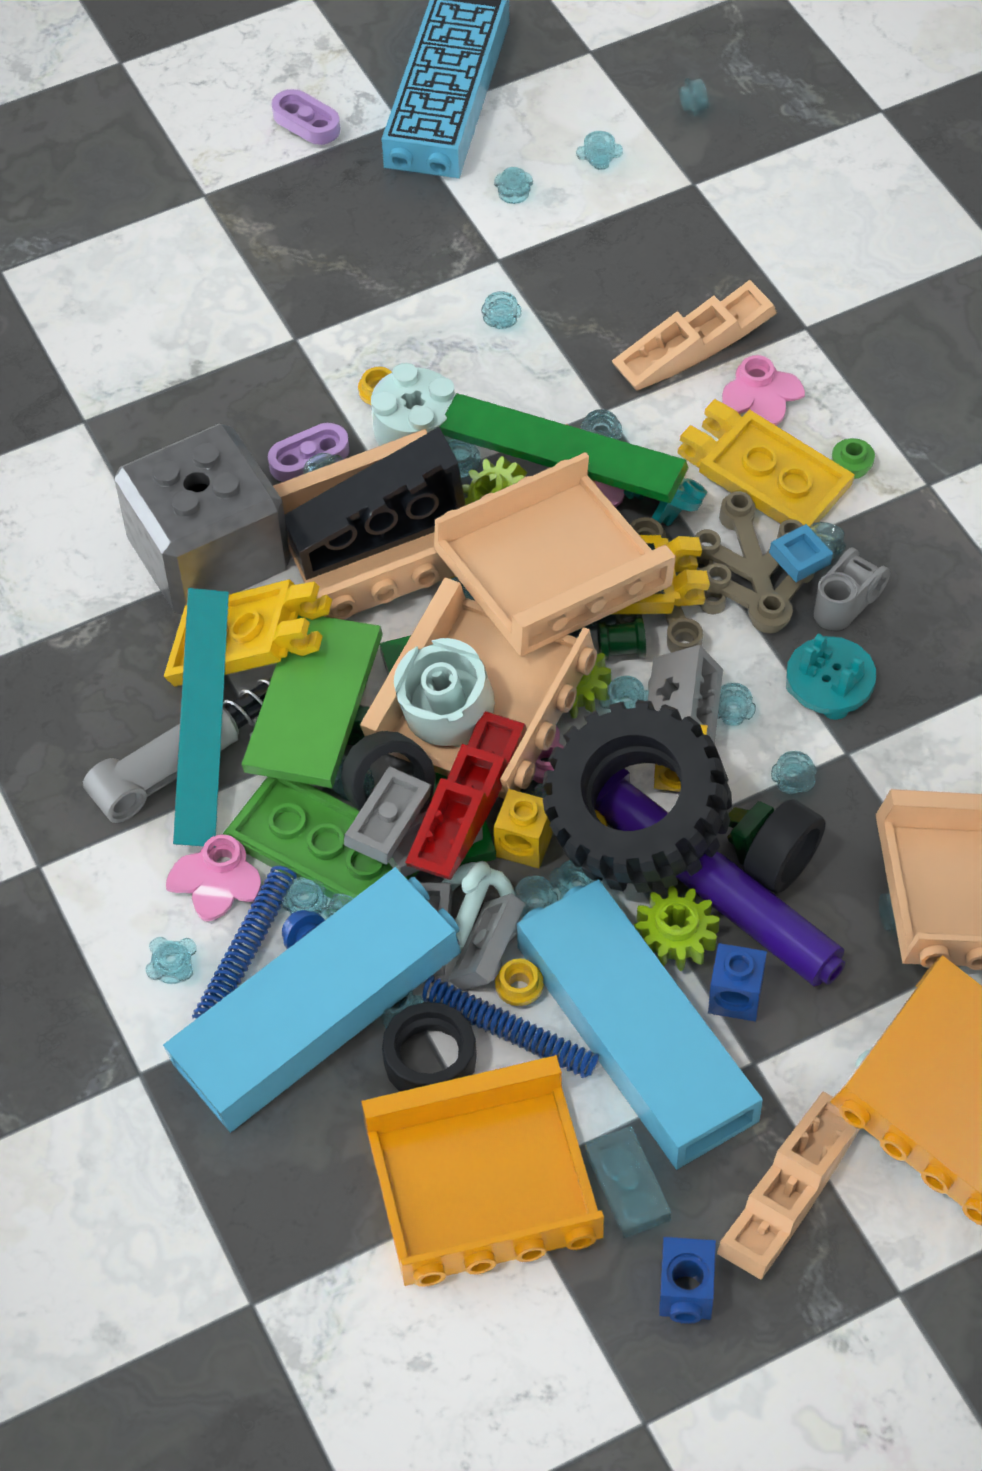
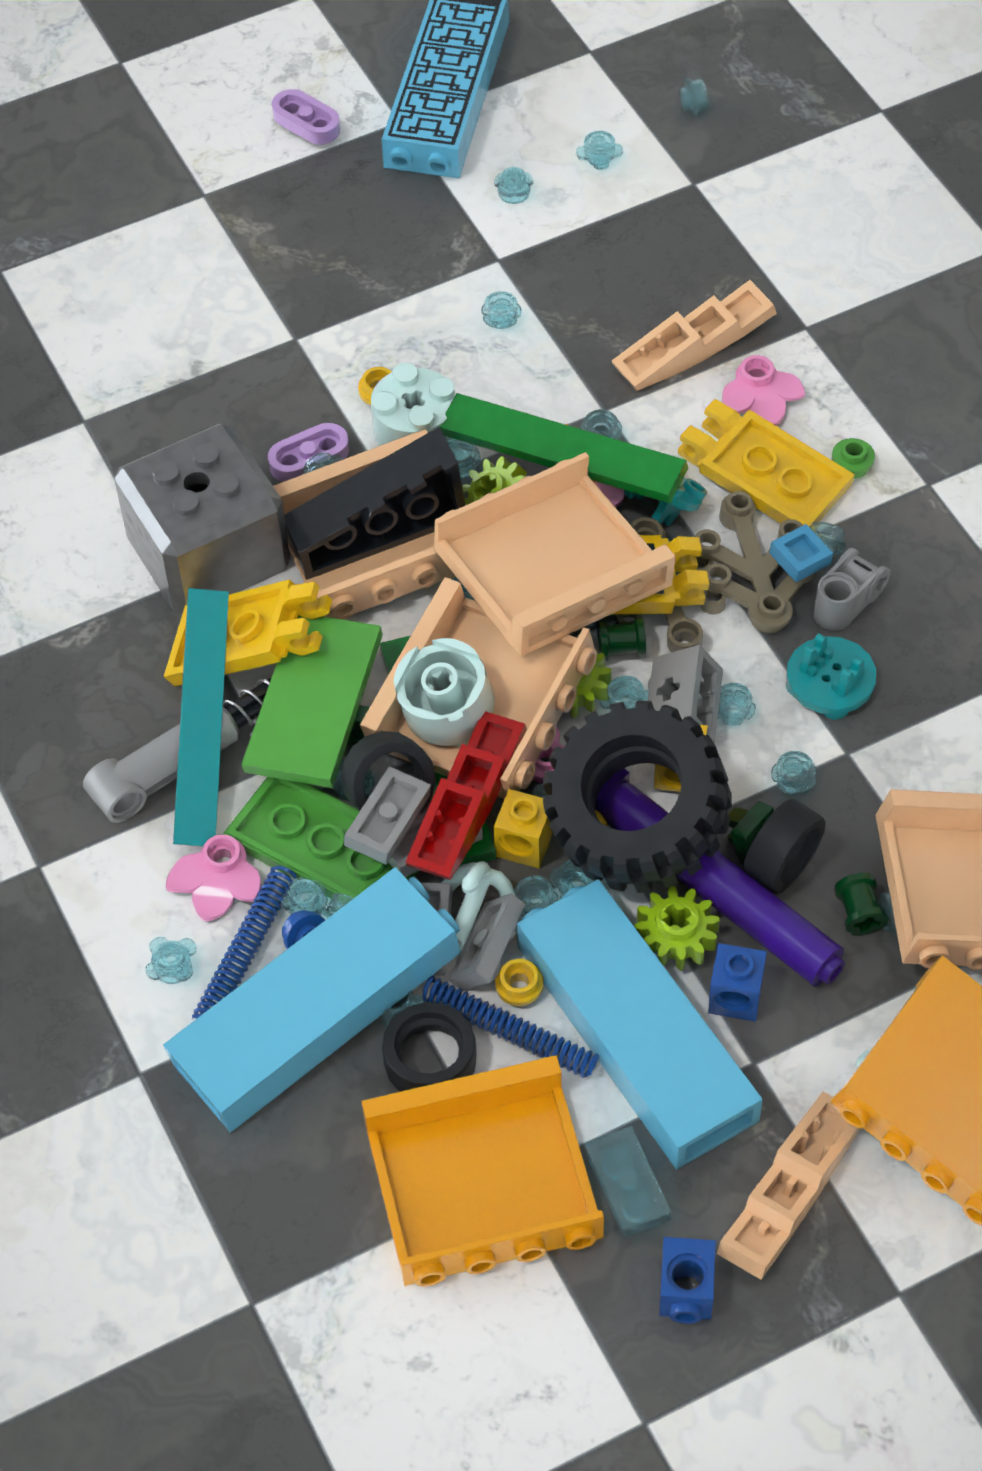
(860, 904): none -> dark green bush

